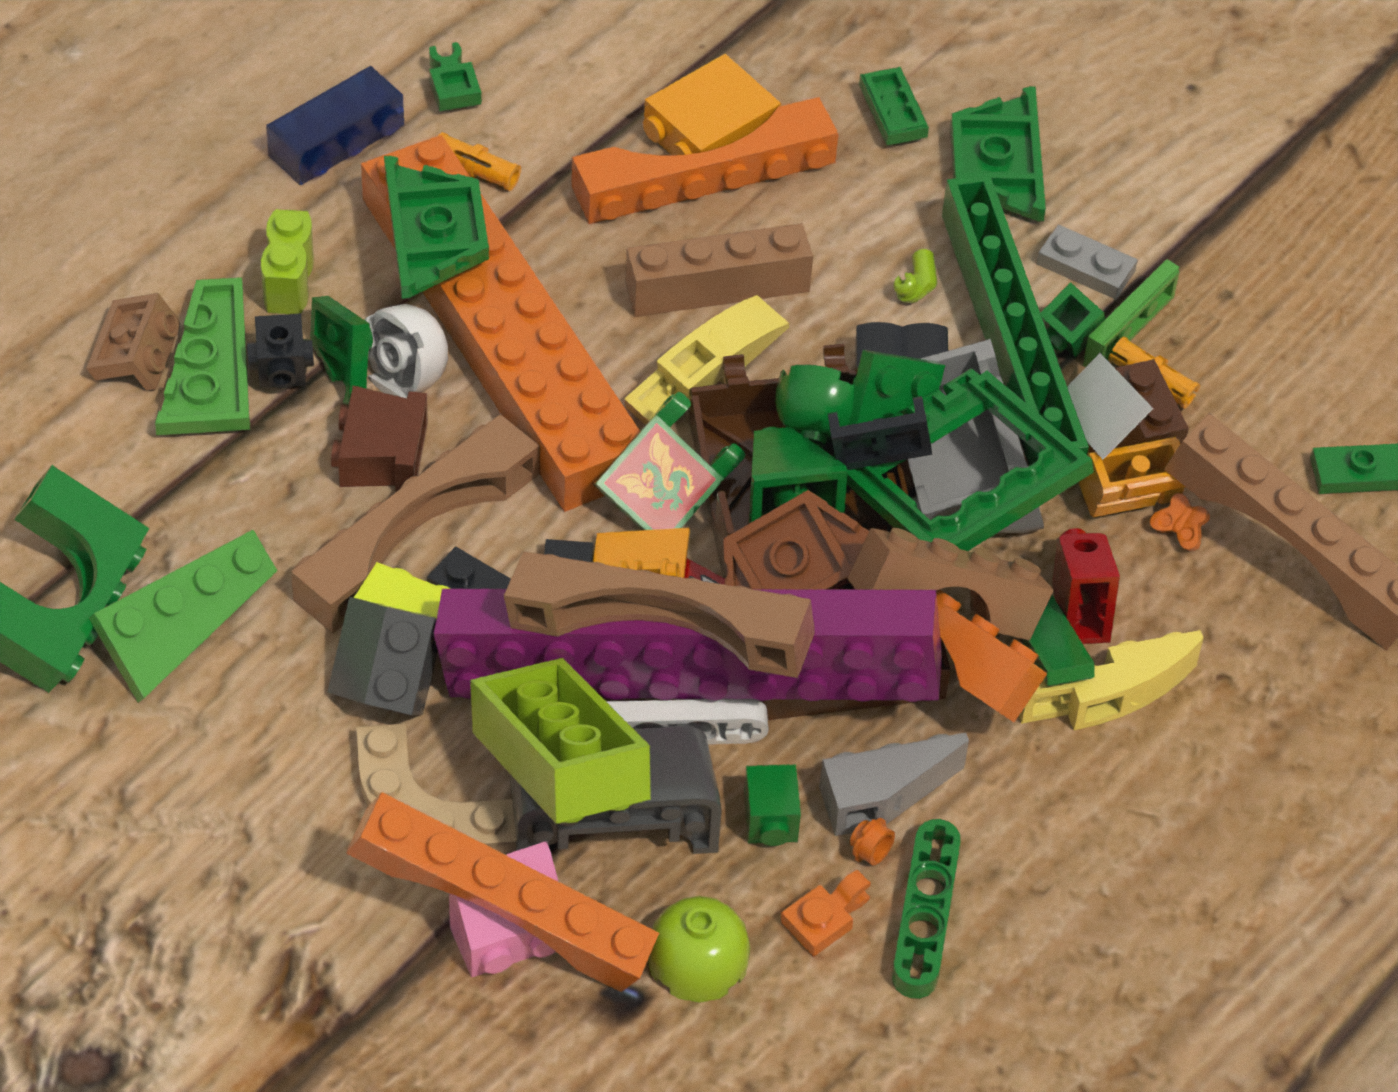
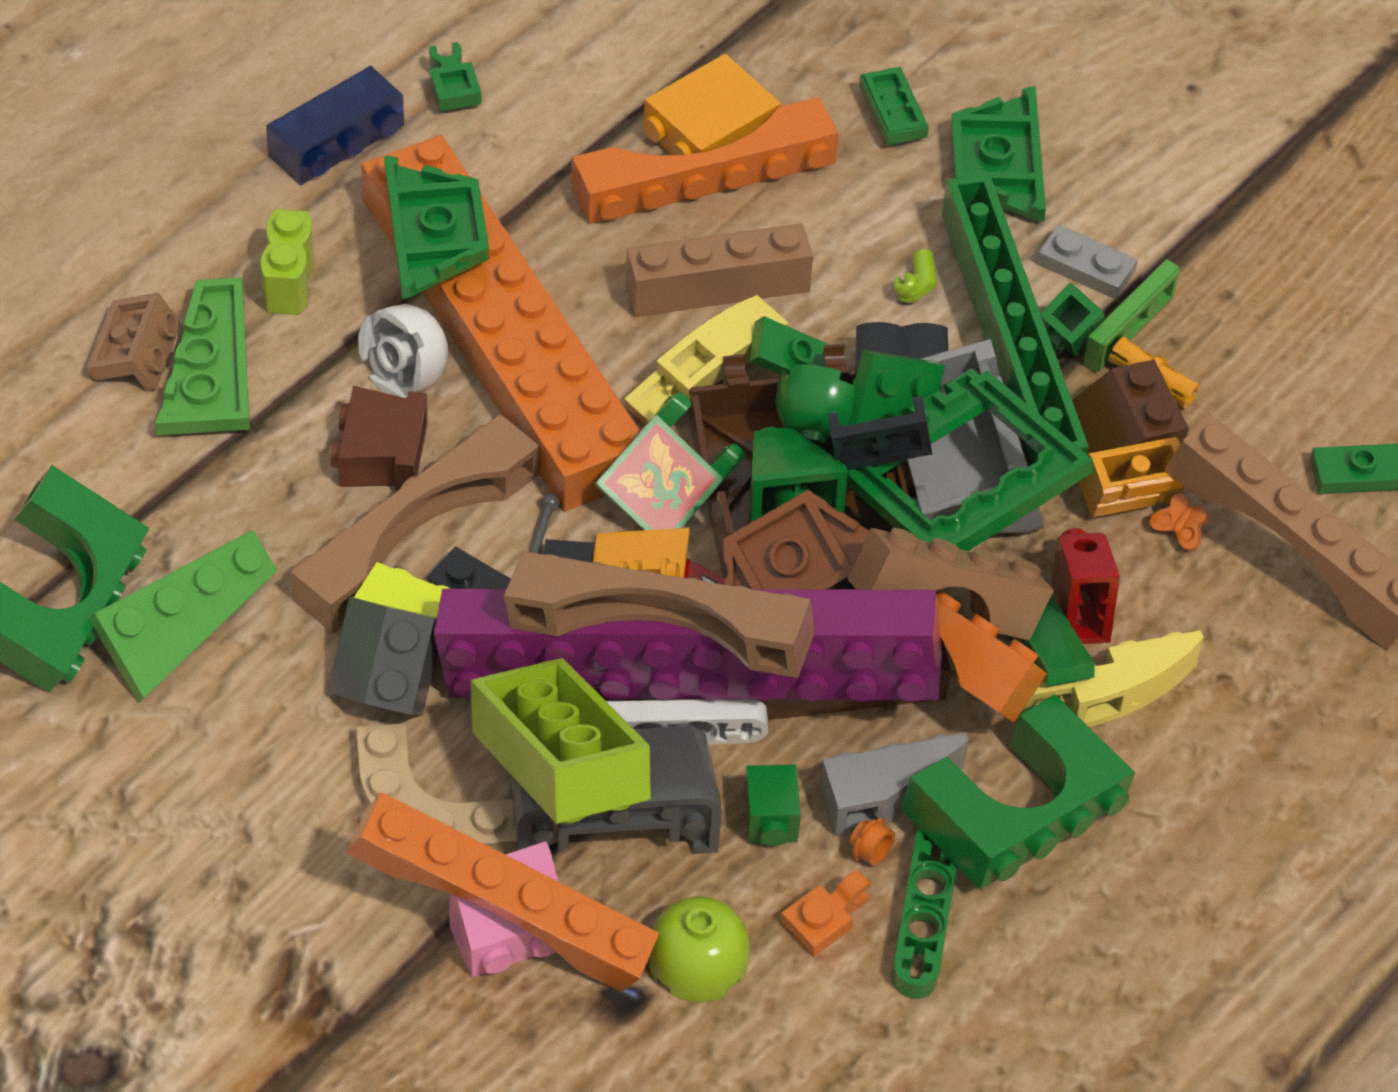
(283, 360): black brick -> none
(341, 342): green wing -> none
(500, 171): light orange pin -> none
(550, 503): none -> dark grey hinge
(781, 347): none -> green plate
(995, 839): none -> green arch
(1106, 405): white sticker -> none

